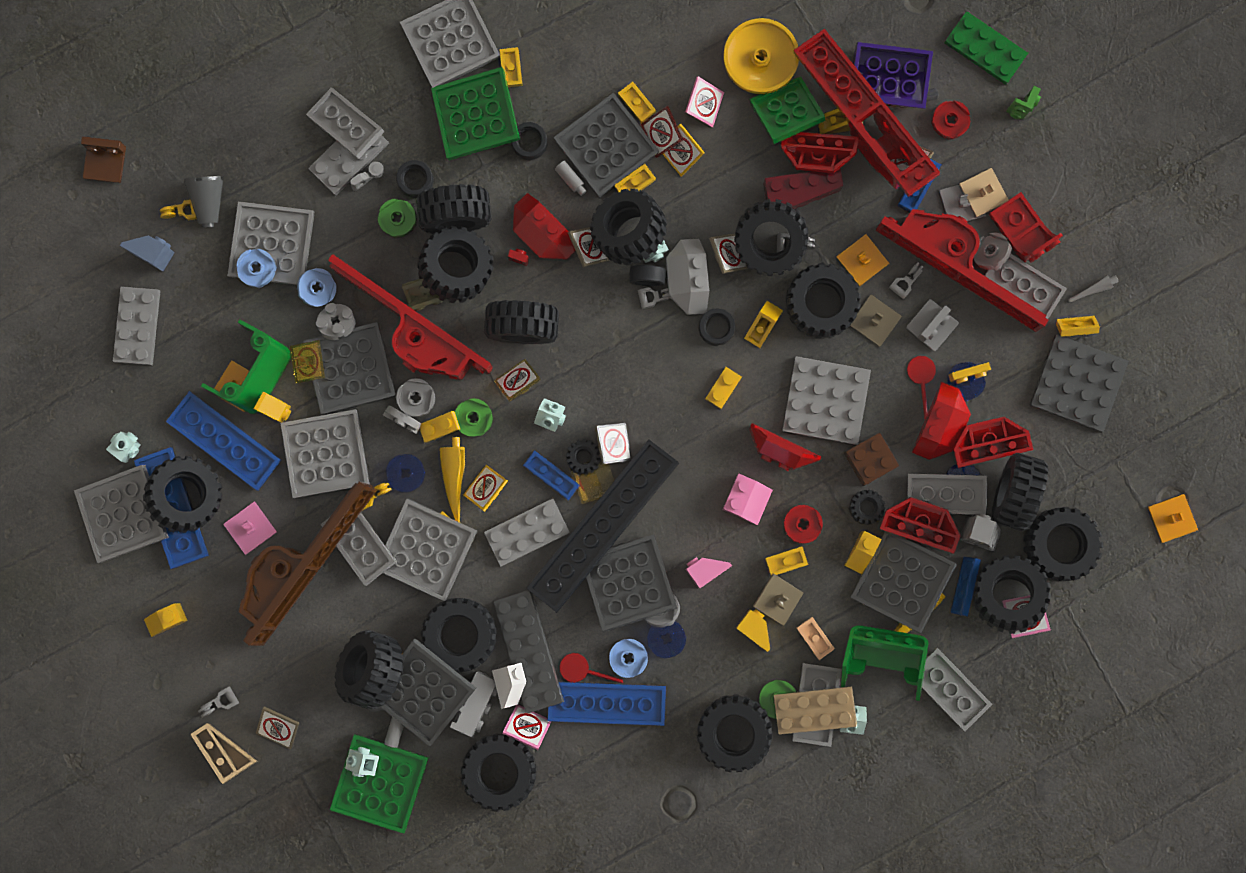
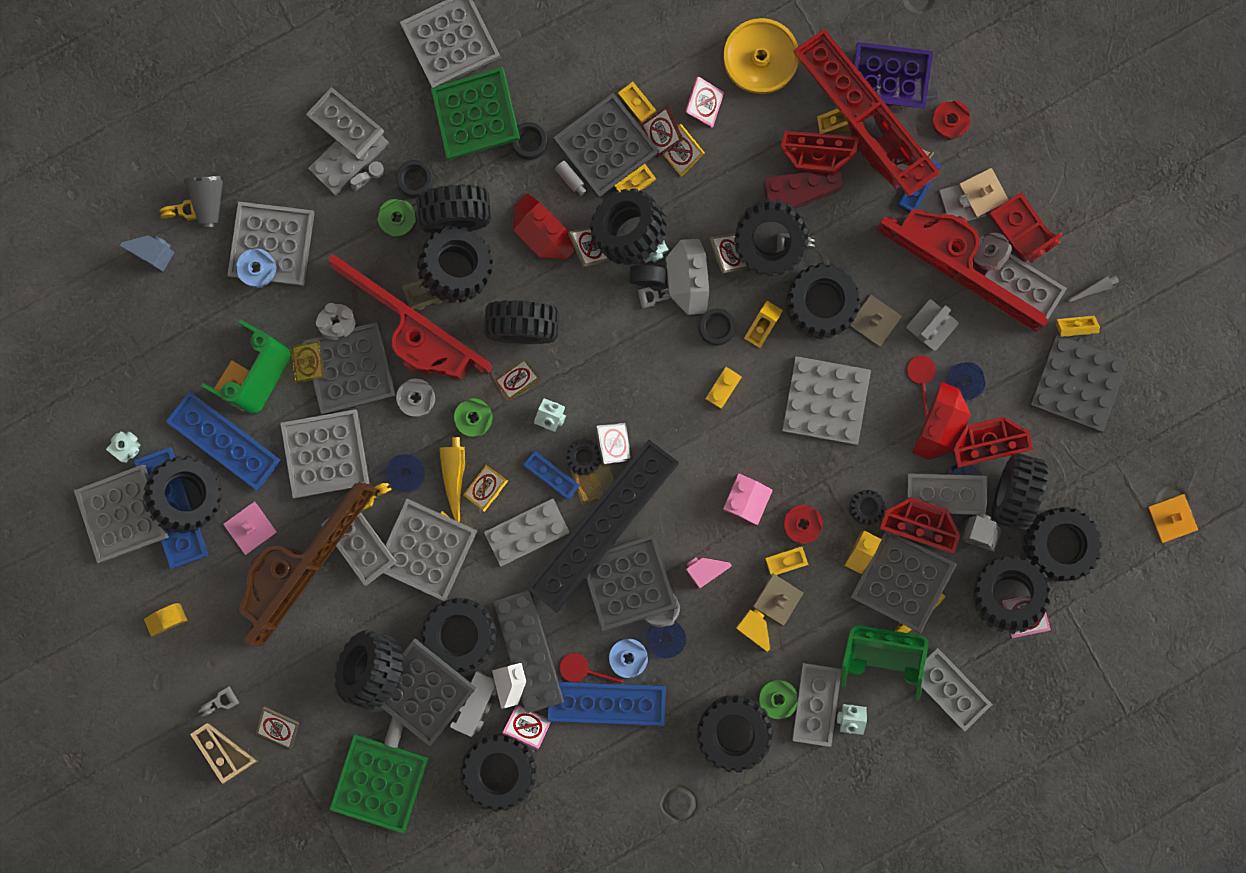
(103, 159): reddish brown bracket -> none
(136, 326): light grey plate -> none
(273, 407): yellow slope -> none
(307, 293): light blue plate -> none
(361, 762): light aqua brick -> none
(402, 419): light grey plate -> none
(439, 426): yellow plate -> none
(511, 64): yellow plate -> none
(518, 256): red plate -> none
(781, 450): red wedge -> none
(787, 110): green plate -> none
(815, 638): light nougat plate -> none
(815, 710): tan plate -> none
(862, 260): light orange piece -> none
(871, 459): reddish brown brick -> none
(898, 290): light grey piece -> none
(965, 586): blue tile -> none
(977, 371): yellow plate -> none
(986, 48): green plate -> none
(1019, 109): bright green bracket -> none

